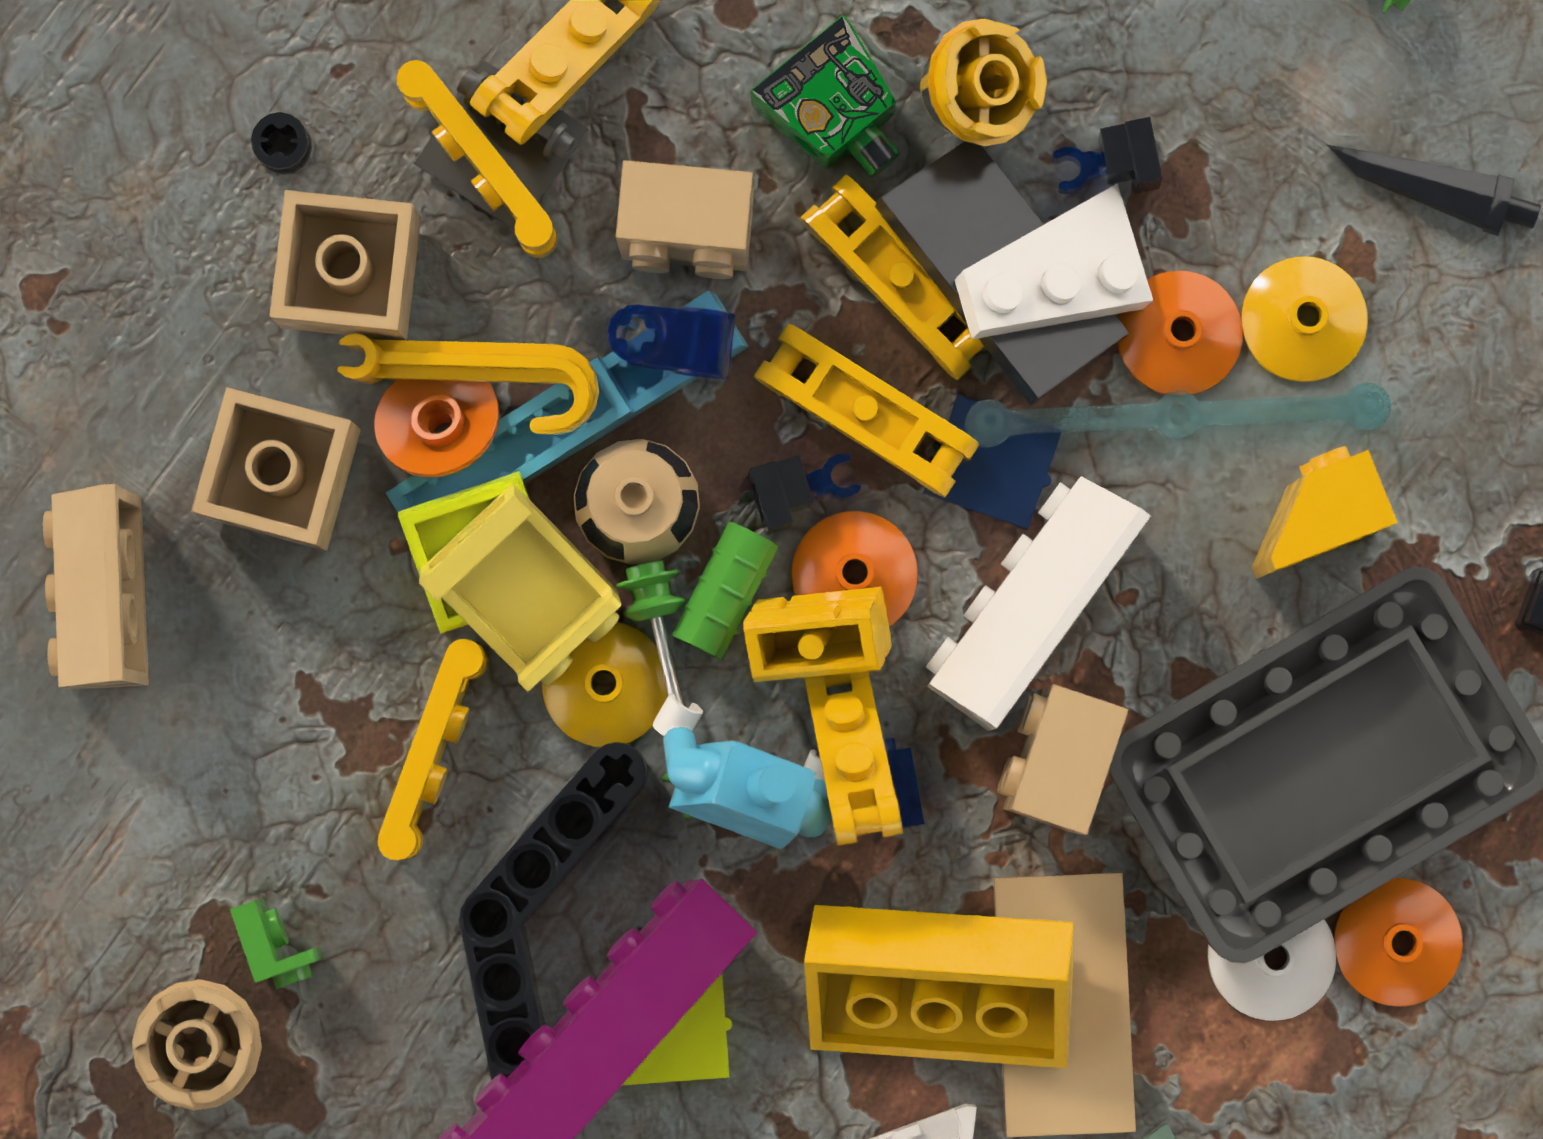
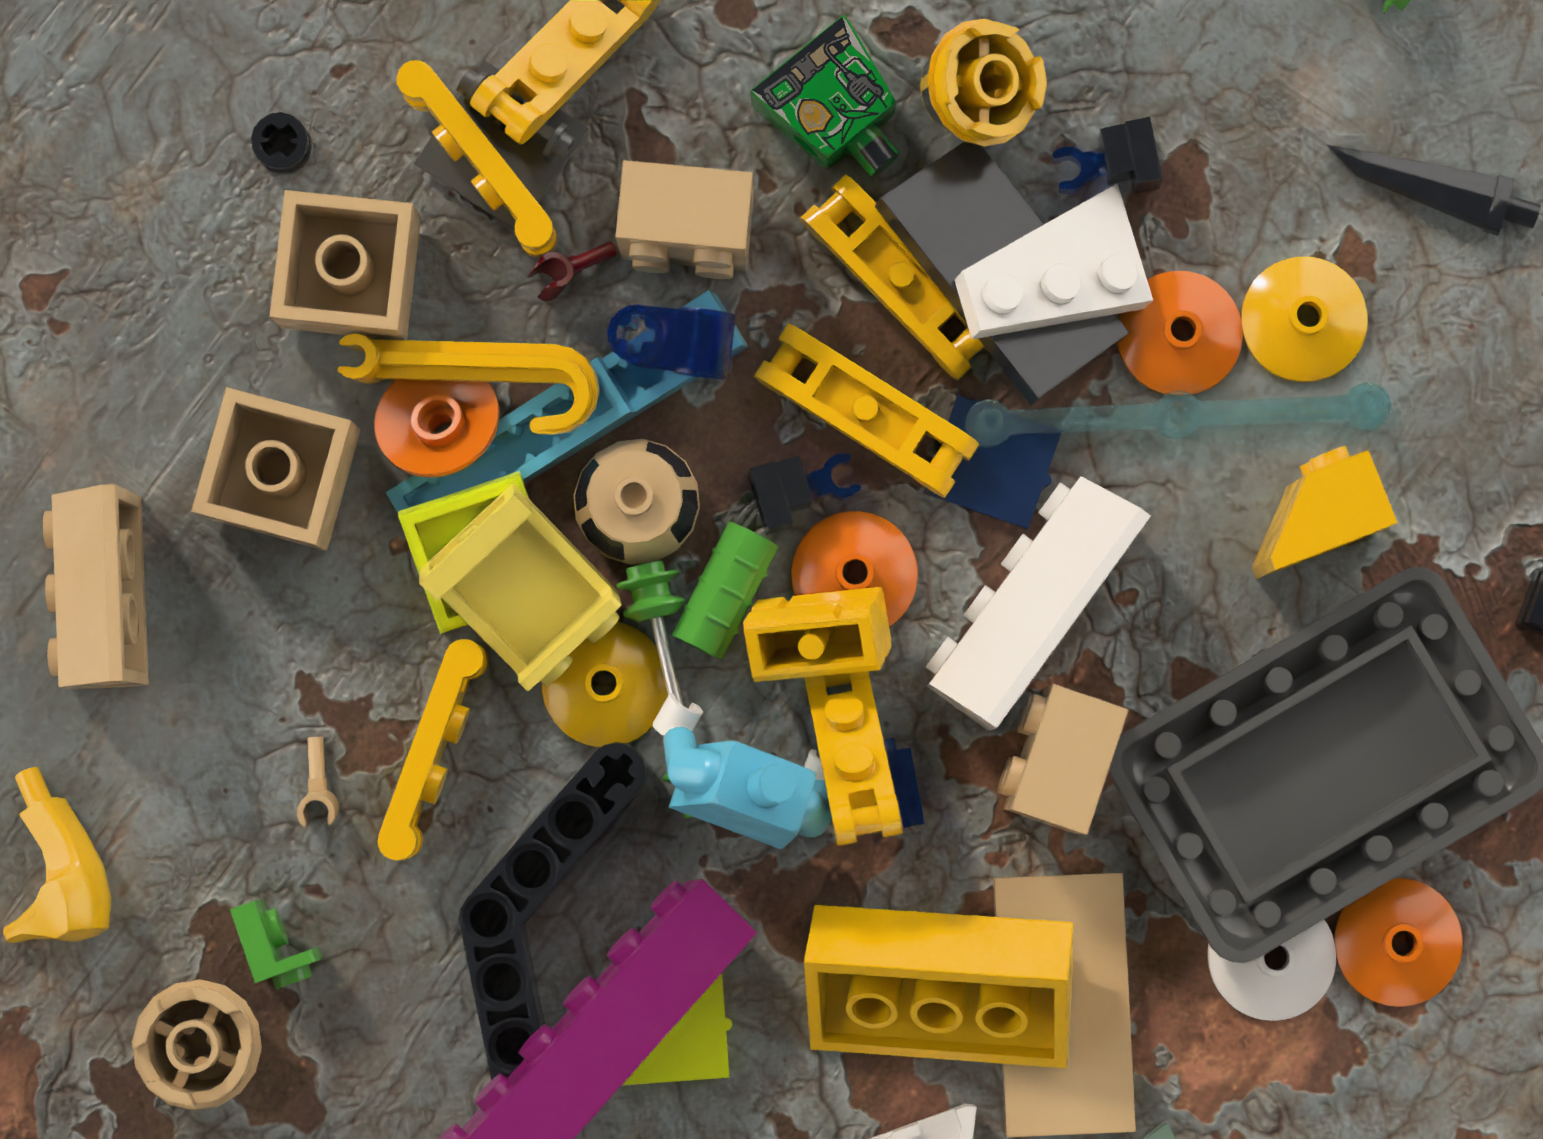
(76, 891): none -> yellow animal
(317, 784): none -> tan hand
(563, 269): none -> dark red hand

